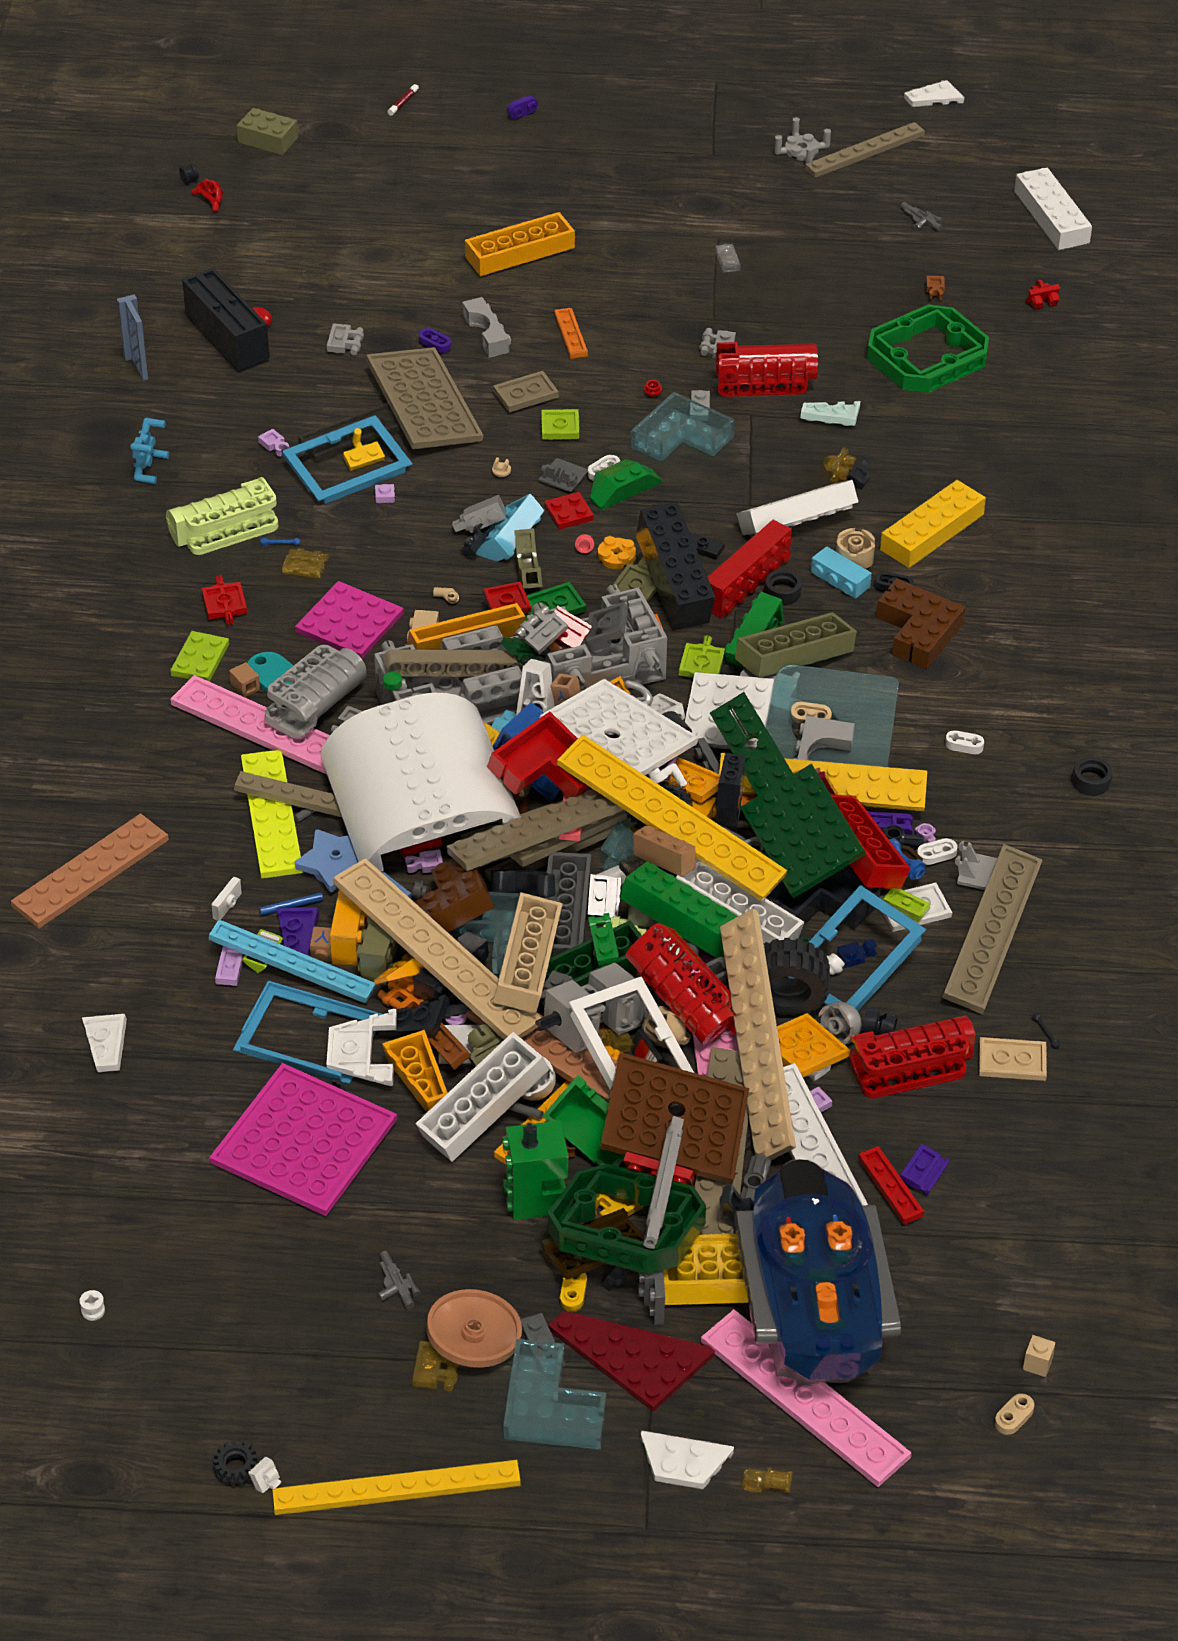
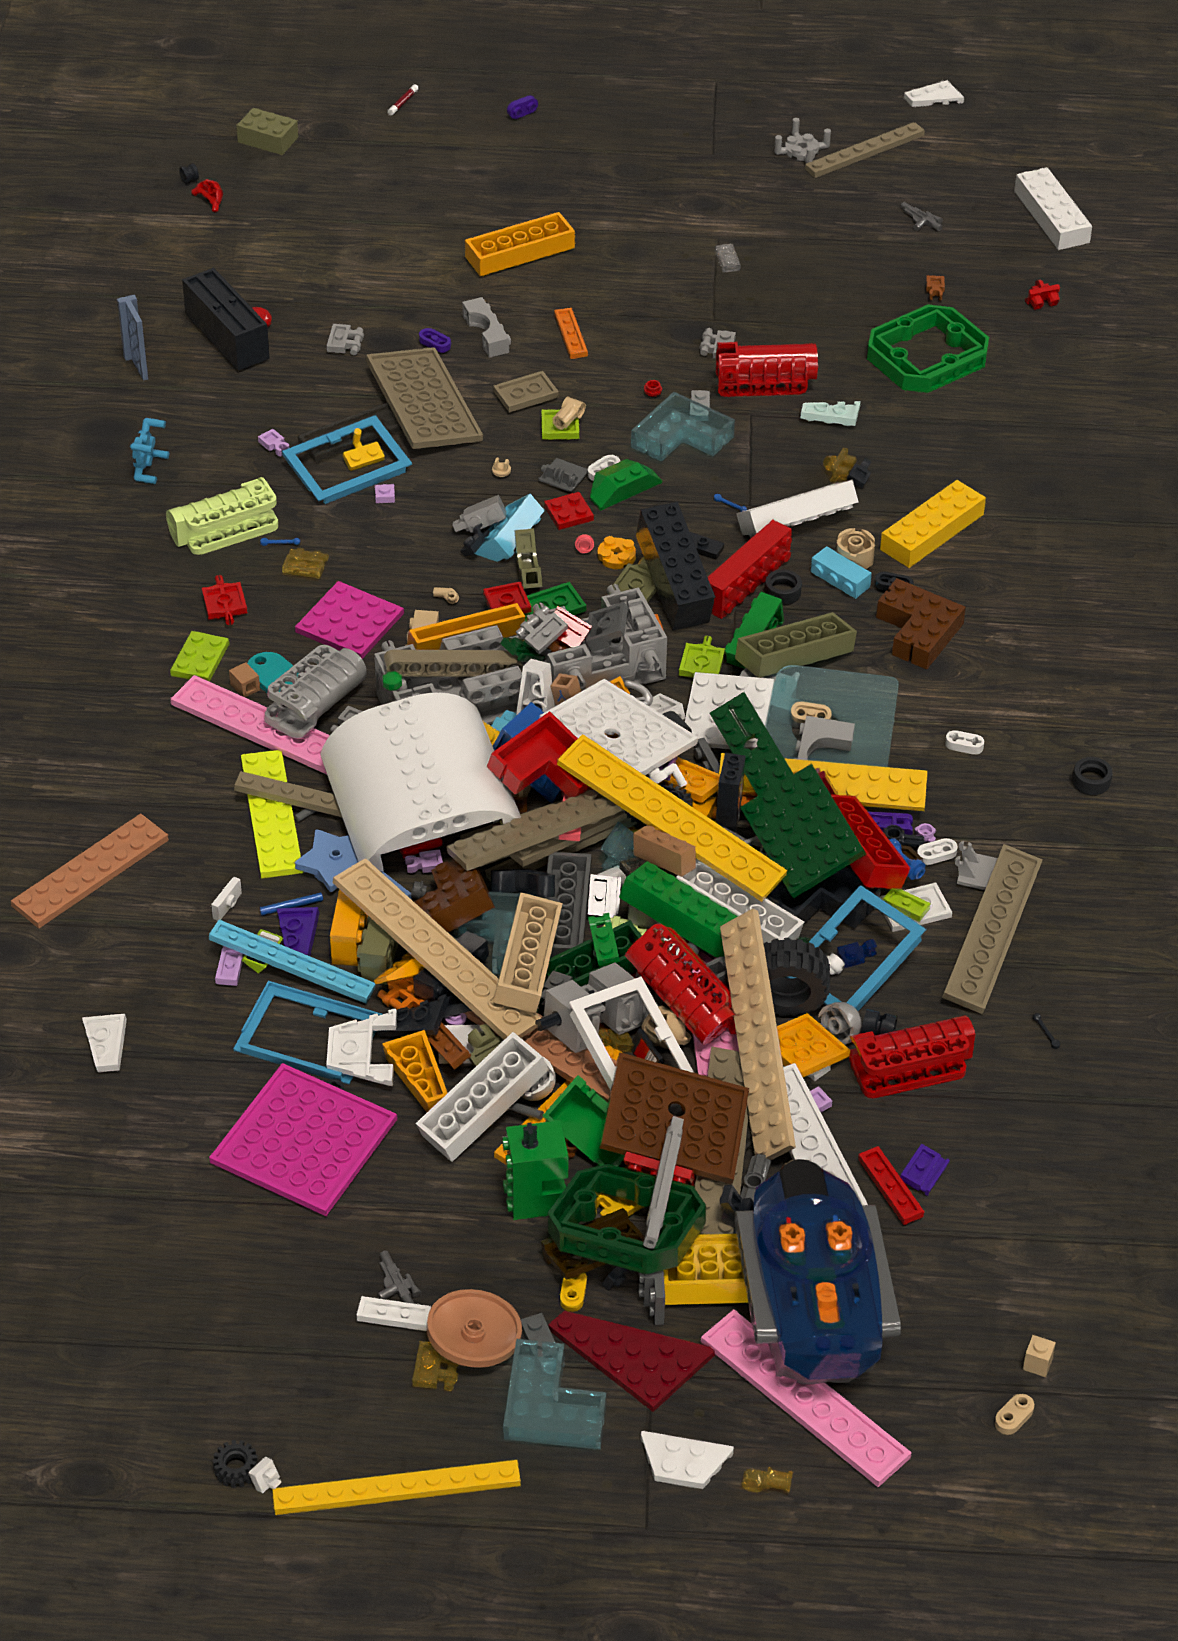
(92, 1305): white wheel -> none
(320, 944): medium nougat brick -> none
(393, 1313): none -> white plate
(569, 411): none -> tan piece
(717, 497): none -> blue hinge
(1012, 1059): tan tile -> none

